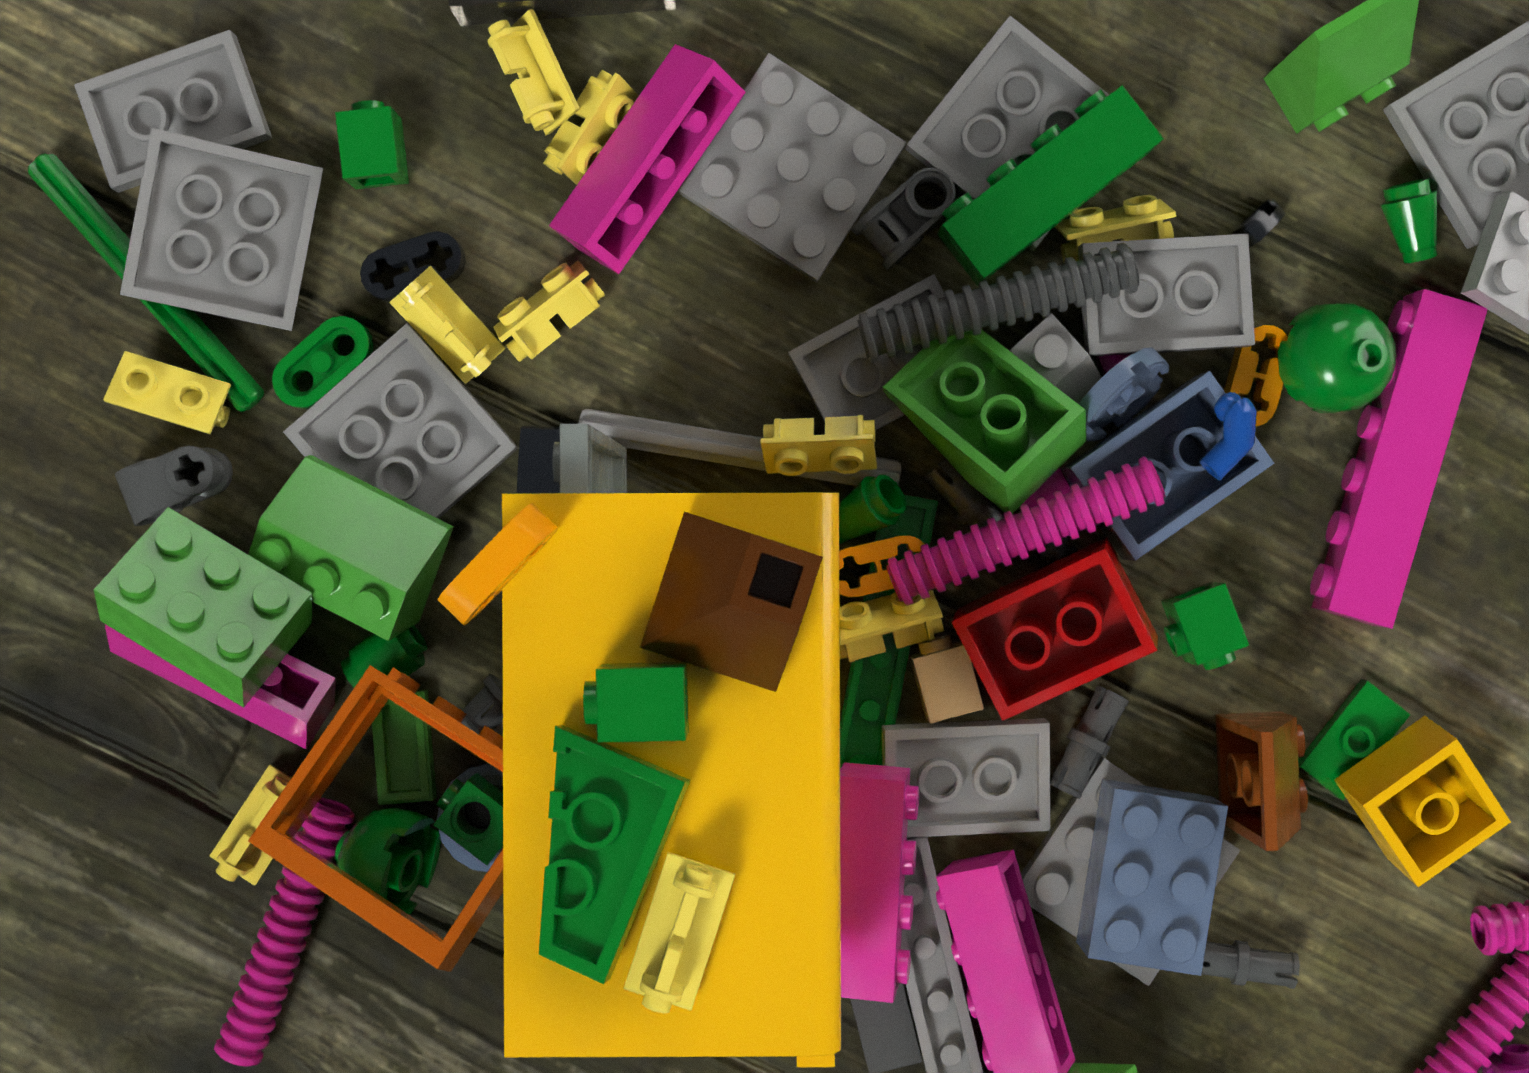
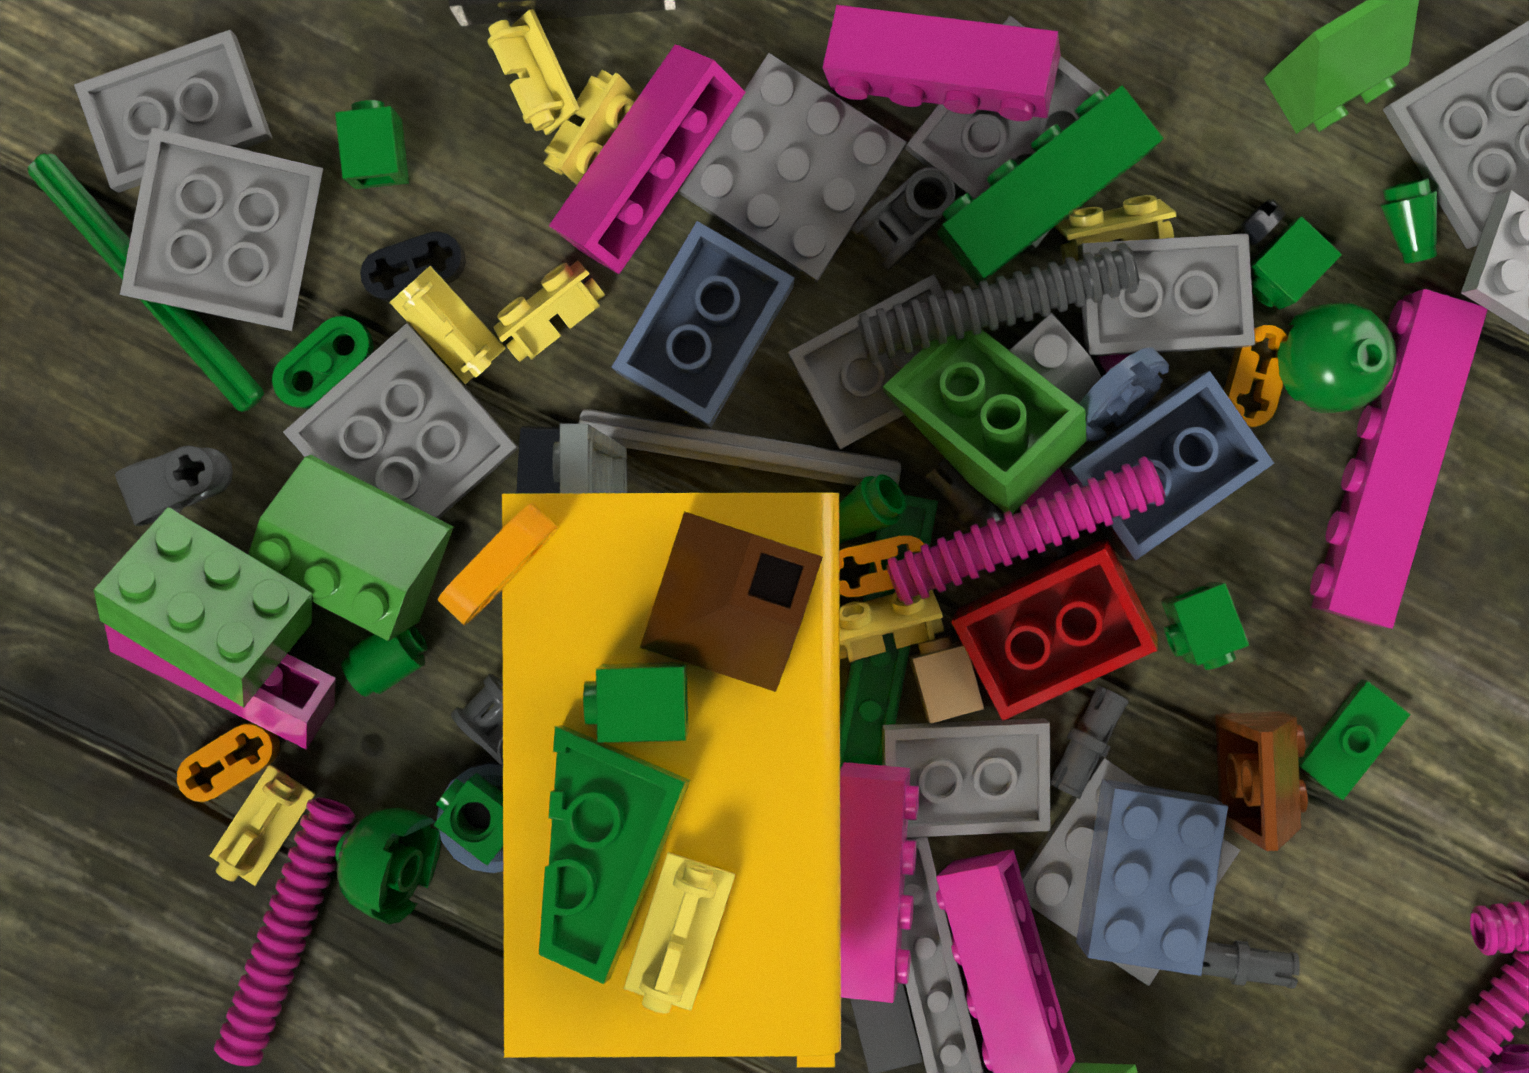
(169, 393): light yellow hinge -> none
(235, 771): none -> light orange beam
(316, 773): orange window -> none
(403, 755): bright green tile -> none
(703, 324): none -> sand blue brick
(793, 447): light yellow hinge -> none
(942, 62): none -> dark pink brick
(1238, 434): blue arm -> none
(1291, 264): none -> green brick
(1422, 800): yellow brick -> none

